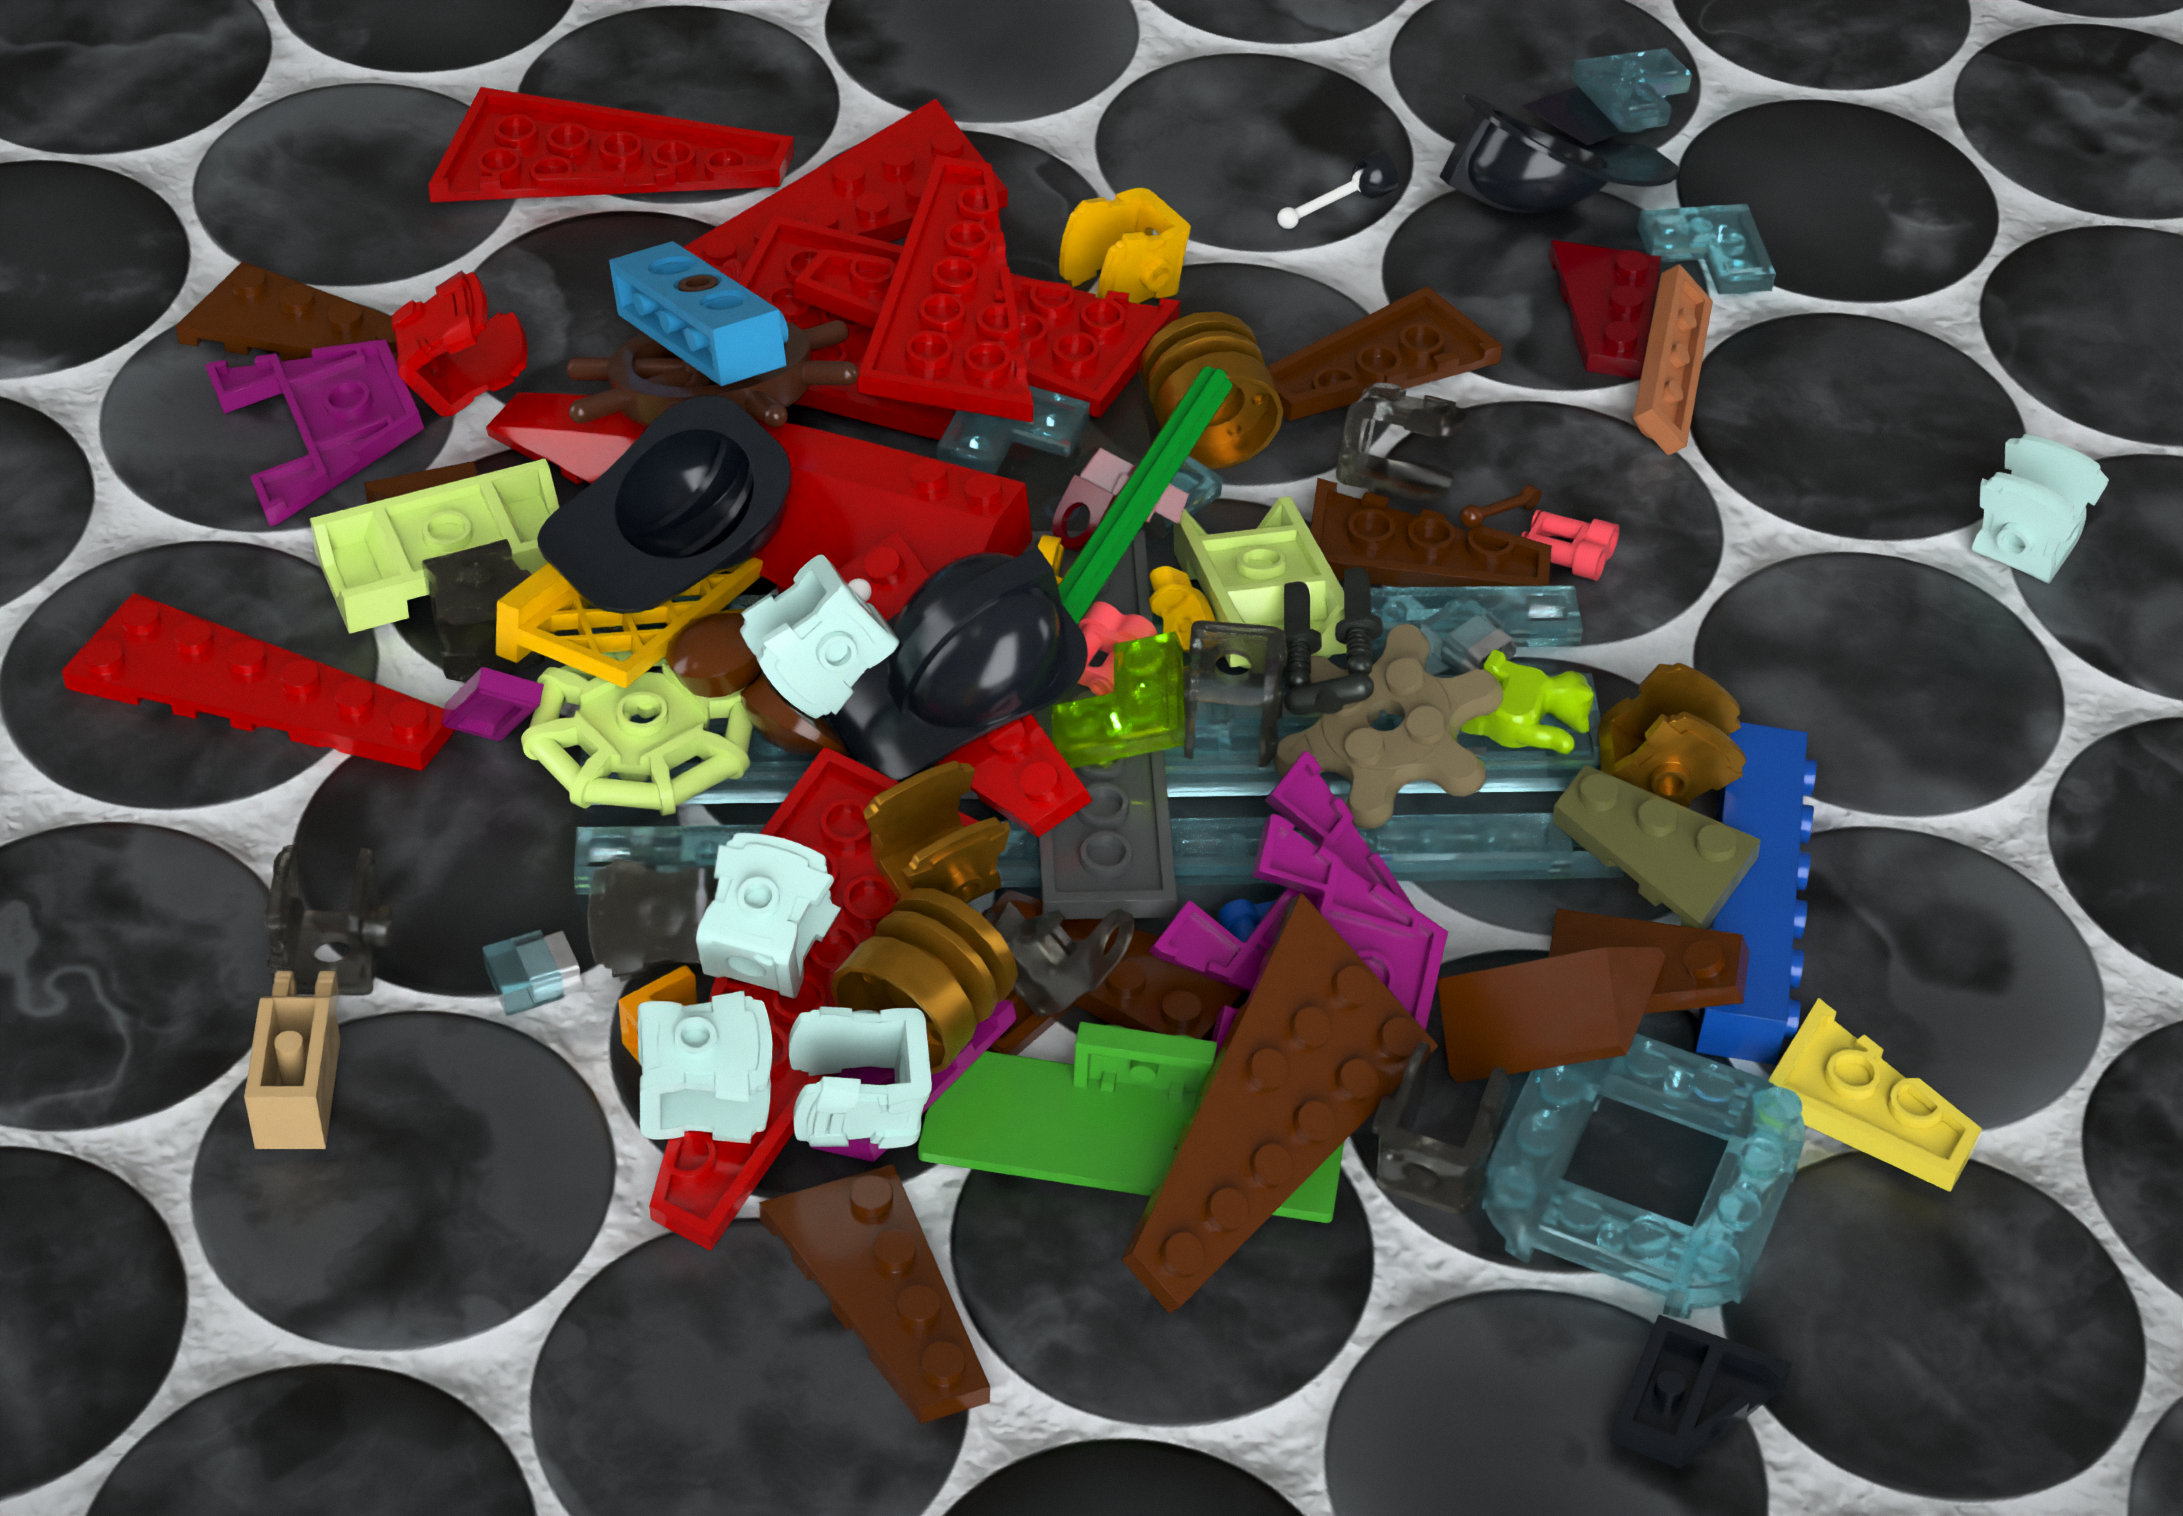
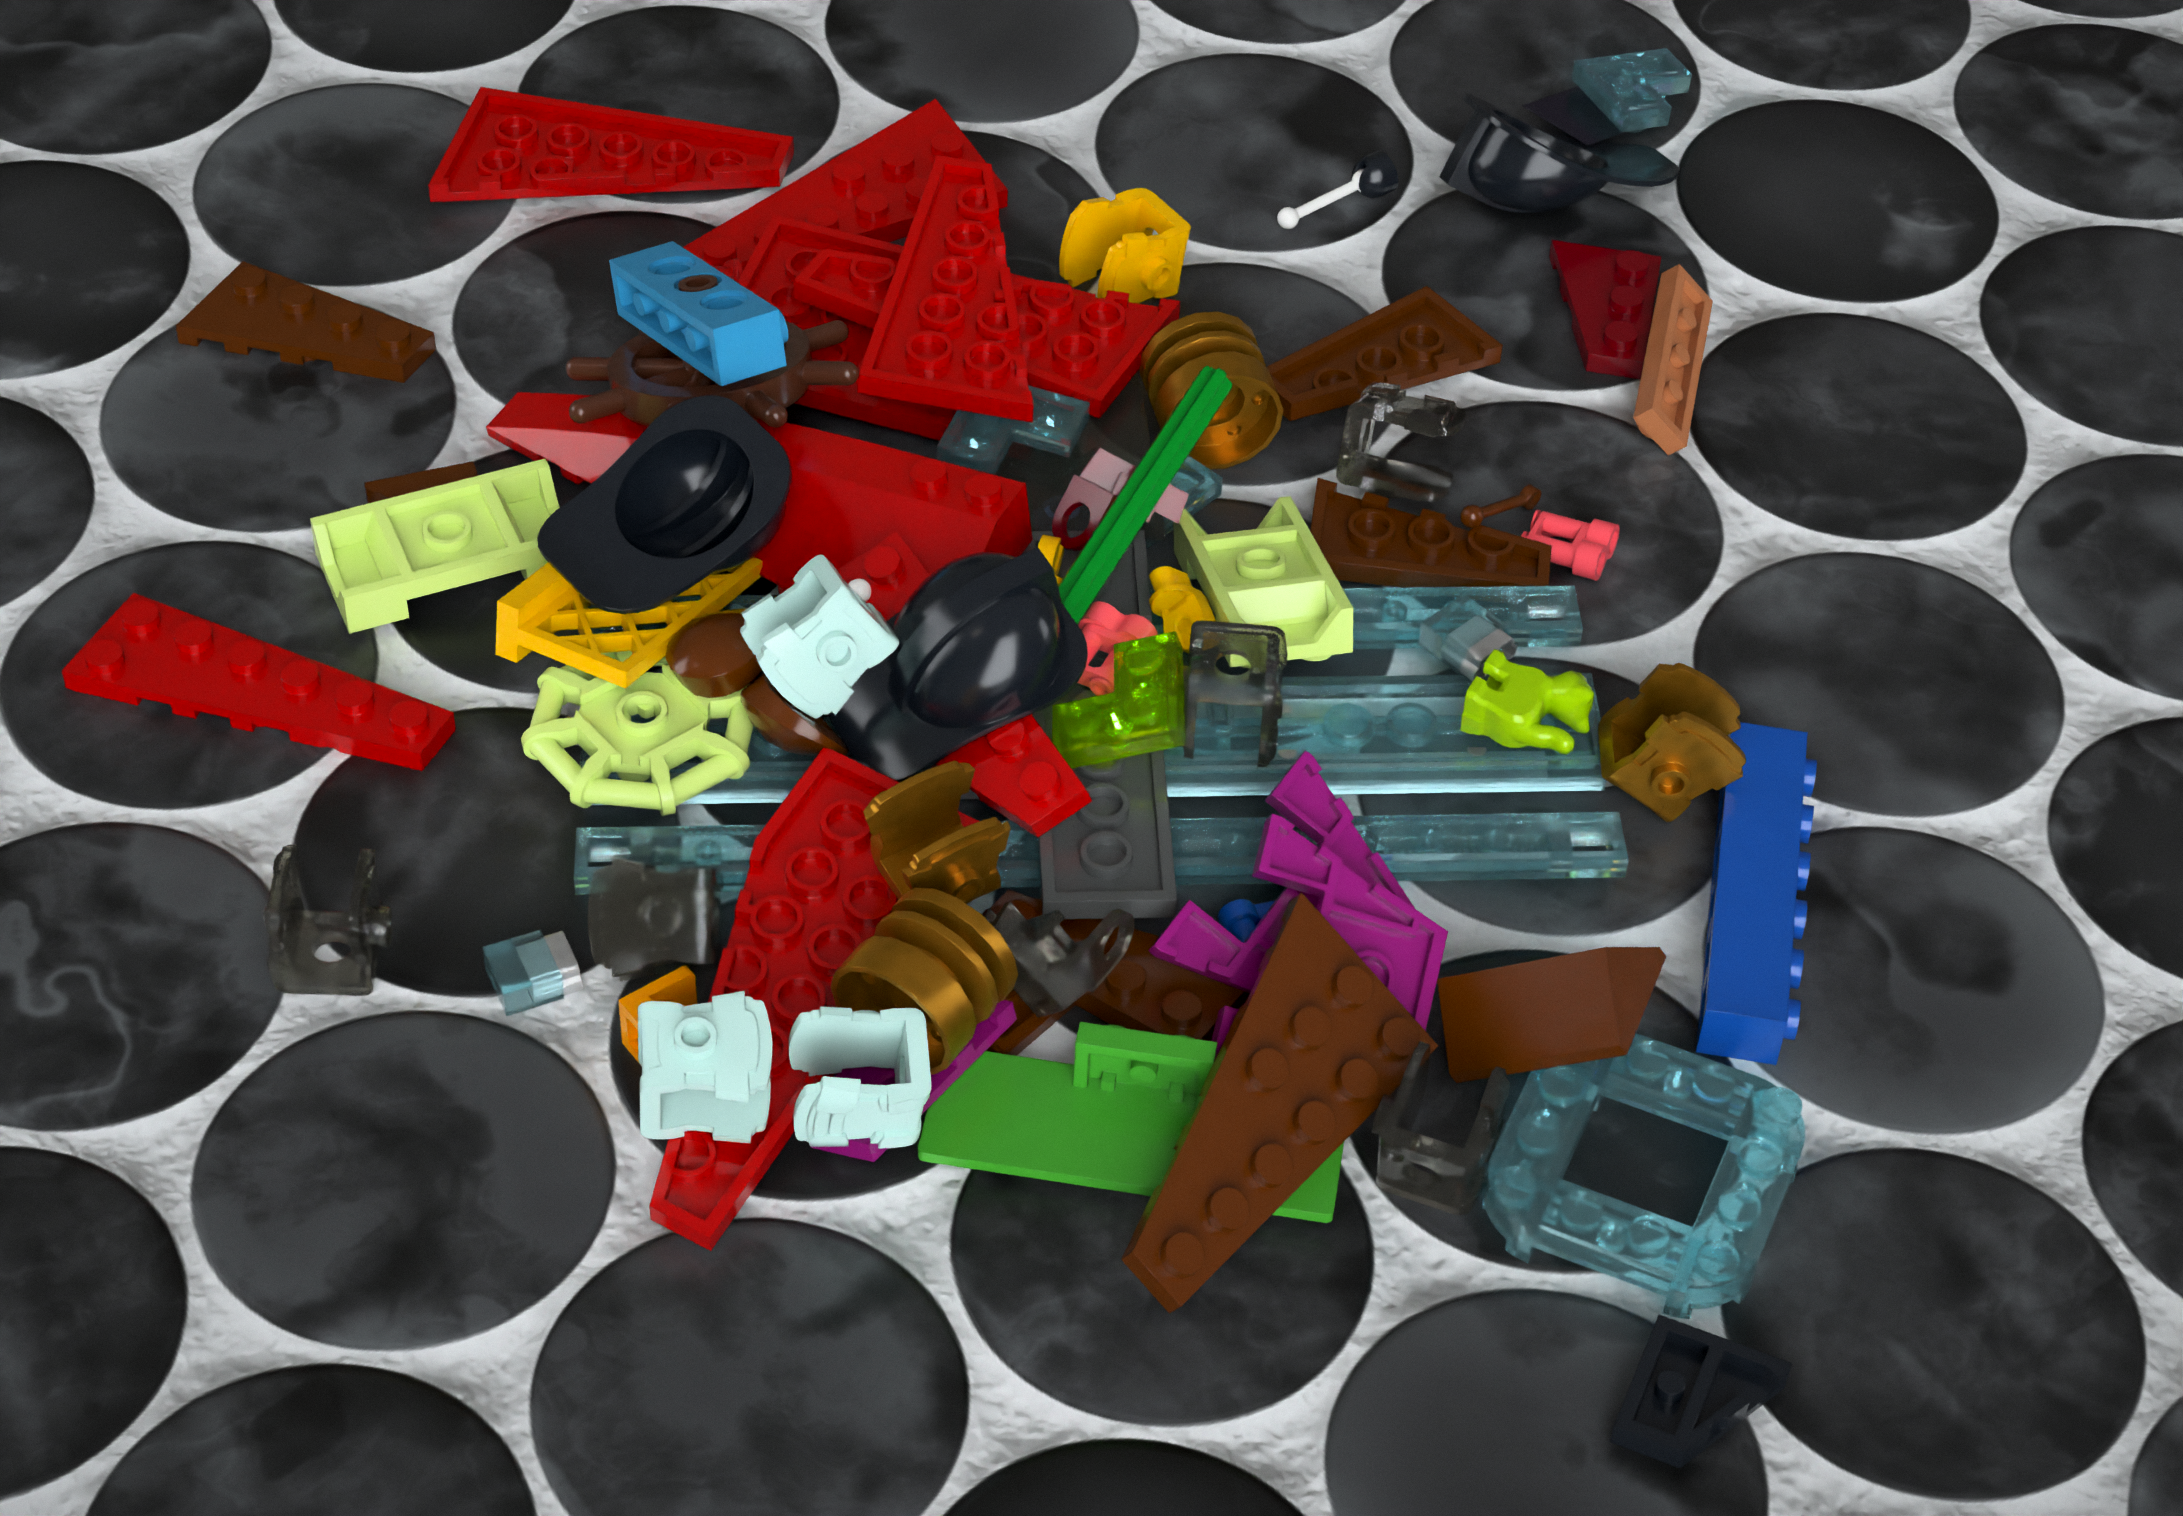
(293, 1064): tan hinge -> none
(345, 408): magenta wing -> none
(452, 349): red piece -> none
(464, 607): clear smoke piece -> none
(492, 704): magenta tile -> none
(765, 912): light aqua piece -> none
(885, 1285): reddish brown wing -> none
(1355, 630): pearl dark grey piece -> none
(1417, 749): dark tan plate -> none
(1663, 846): olive wing -> none
(1699, 965): reddish brown wing -> none
(1720, 236): clear light blue plate -> none
(1870, 1104): light yellow wing -> none
(2039, 507): light aqua piece -> none

